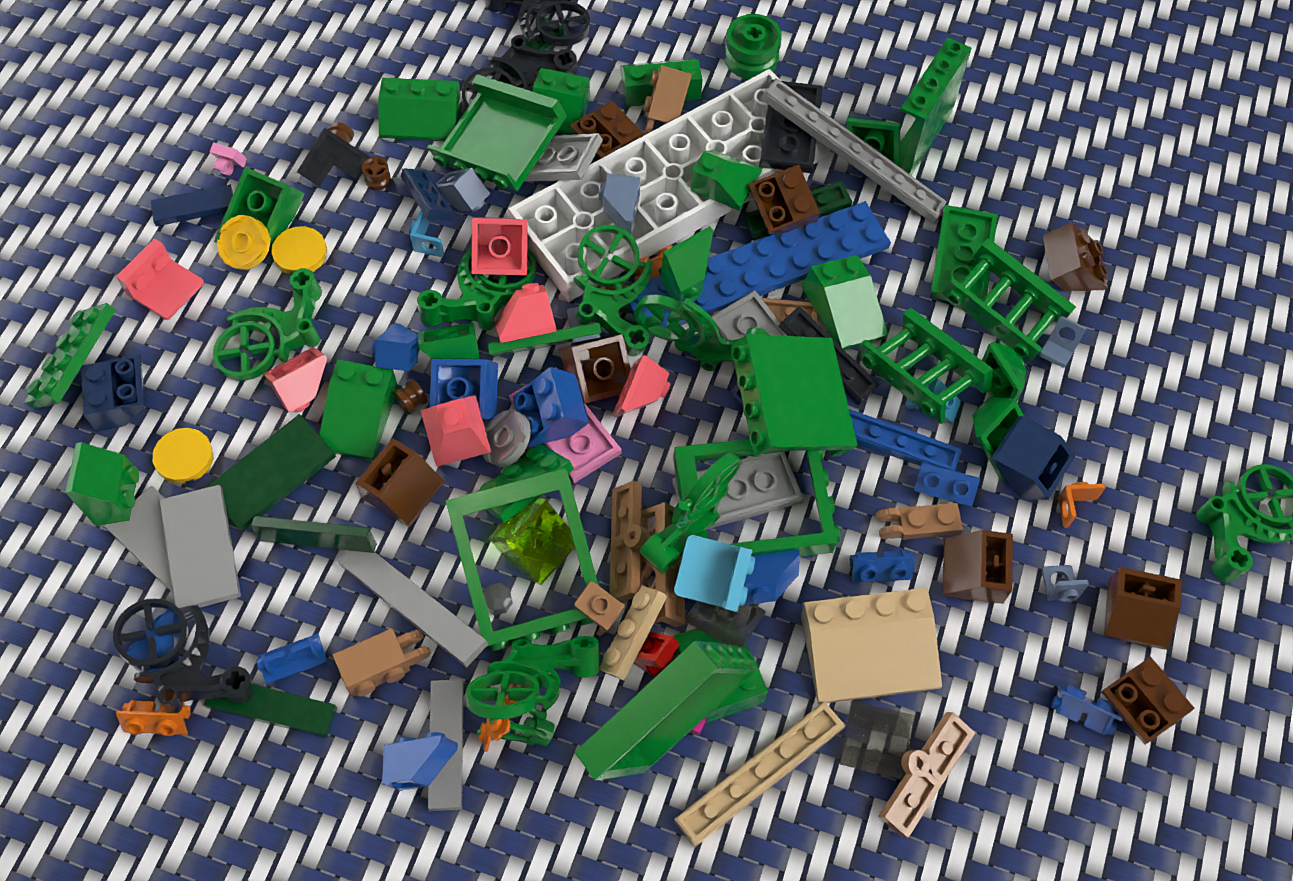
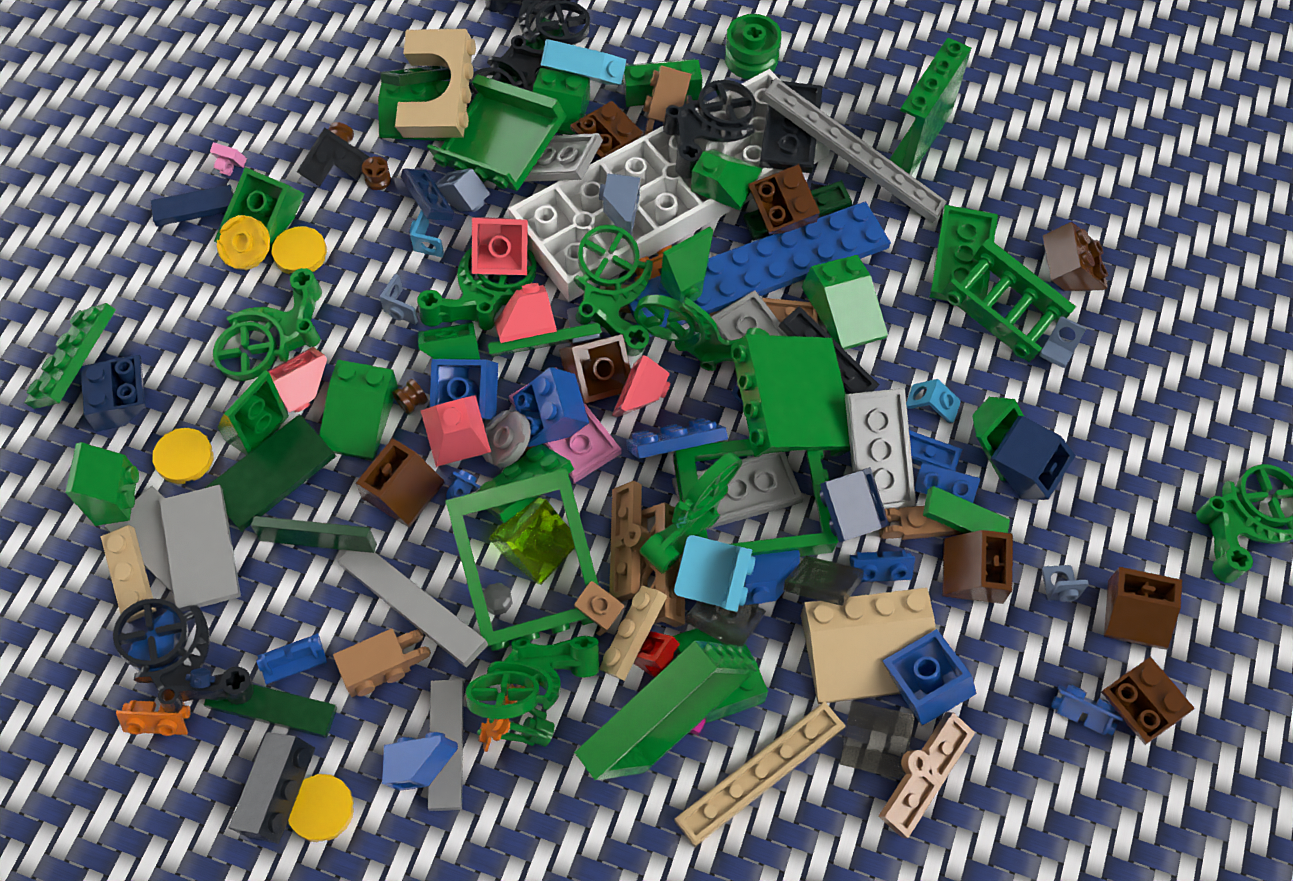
(126, 569): none -> tan plate
(158, 281): coral bracket -> none
(200, 678): none -> dark blue piece
(253, 415): none -> green slope
(272, 787): none -> brick
(322, 808): none -> yellow tile
(395, 308): none -> sand blue bracket
(396, 348): blue slope -> none
(415, 75): none -> dark green tile
(446, 114): none -> tan arch
(461, 484): none -> blue hinge
(583, 62): none -> medium azure slope
(675, 438): none -> blue plate
(689, 125): none -> black piece
(823, 580): none -> clear smoke tile
(853, 505): none -> slope
(879, 135): green slope -> none
(882, 441): none -> light grey tile
(930, 677): none -> blue slope
(935, 343): green fence -> none
(961, 514): none -> green tile
(1008, 371): green slope -> none
(1076, 492): orange bracket -> none

